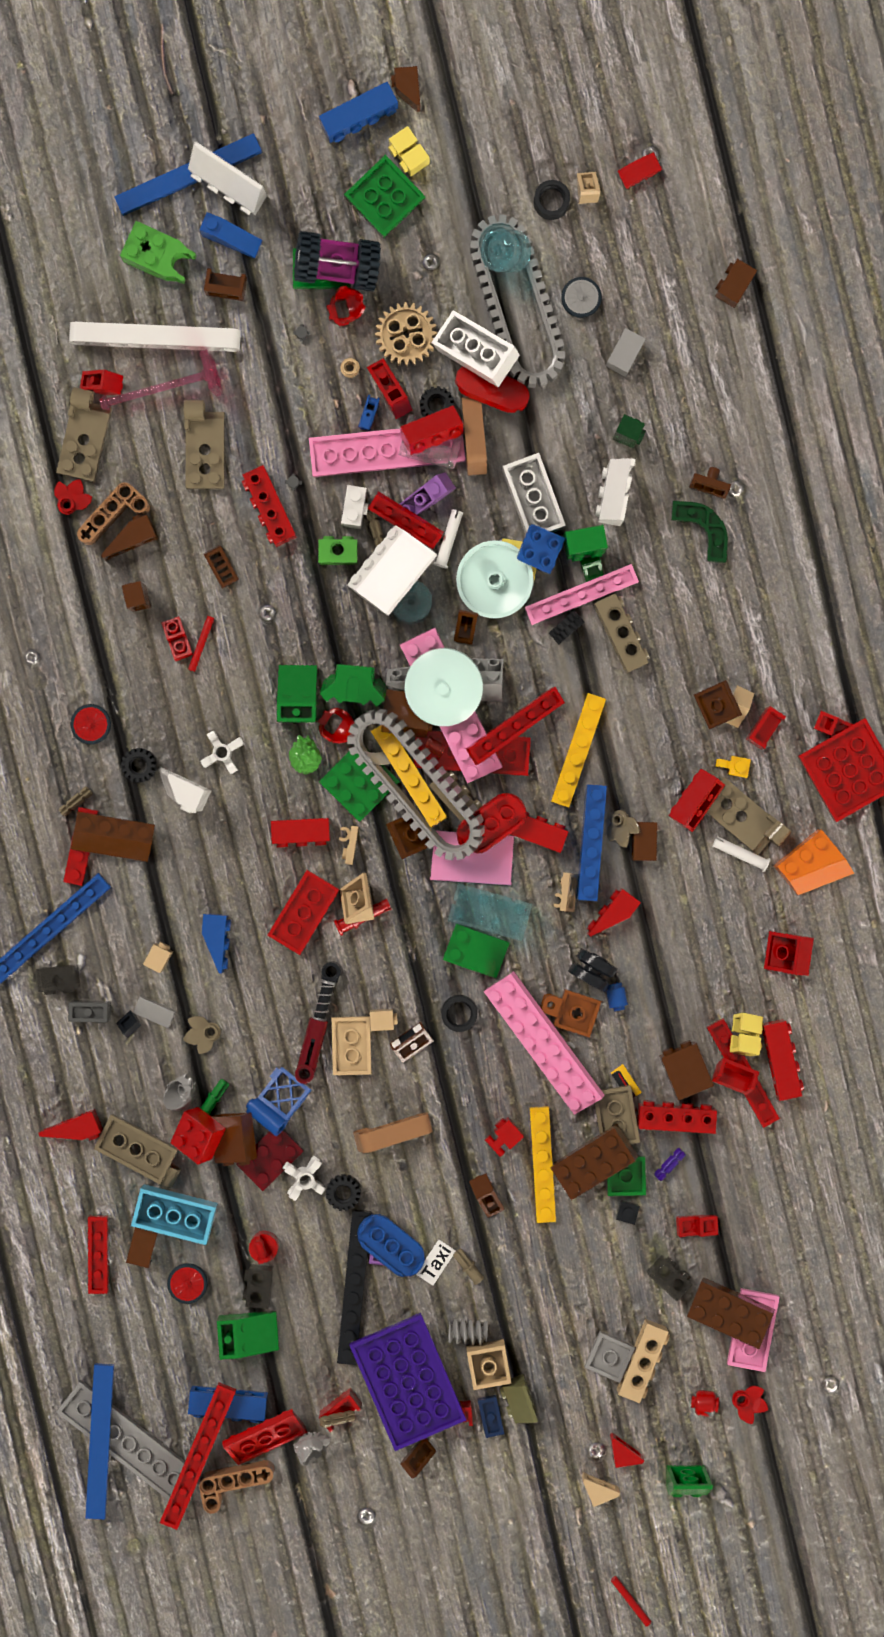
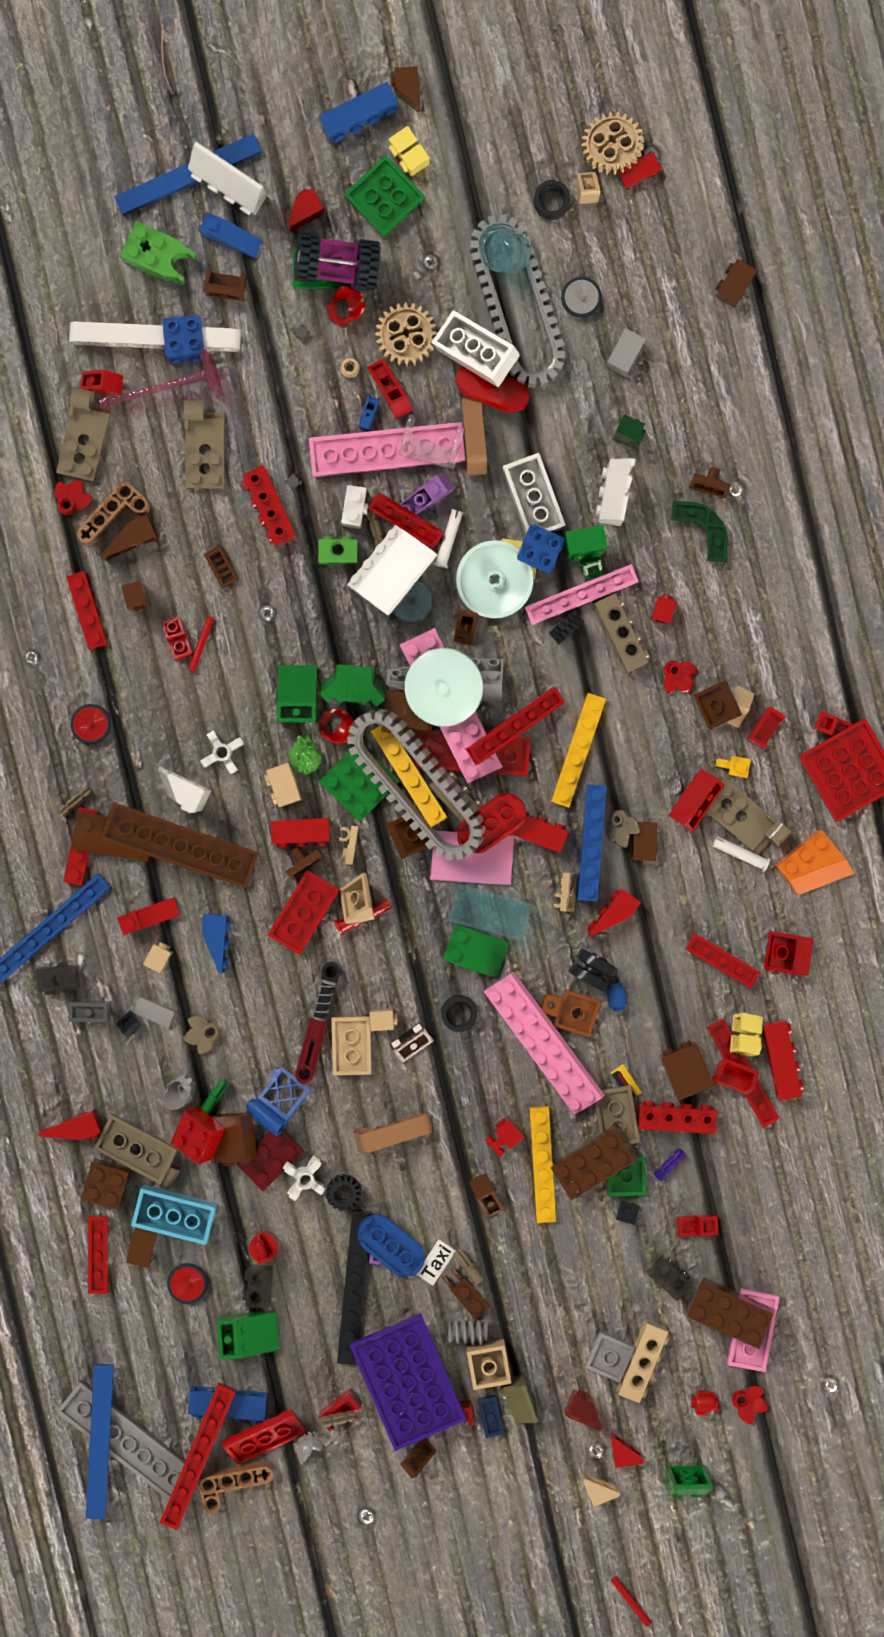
(87, 610): none -> red plate
(106, 1184): none -> reddish brown brick
(148, 916): none -> red slope
(150, 765): black tyre -> none
(179, 845): none -> reddish brown plate
(183, 339): none -> blue bracket
(284, 785): none -> tan brick
(303, 862): none -> reddish brown tile
(305, 209): none -> red slope
(378, 758): white sticker -> none
(432, 430): red brick -> none
(435, 393): black tyre -> none
(466, 1294): none -> reddish brown hinge
(581, 1409): none -> clear red slope
(612, 143): none -> tan gear
(663, 609): none -> red brick
(681, 678): none -> red plate
(722, 960): none -> red plate

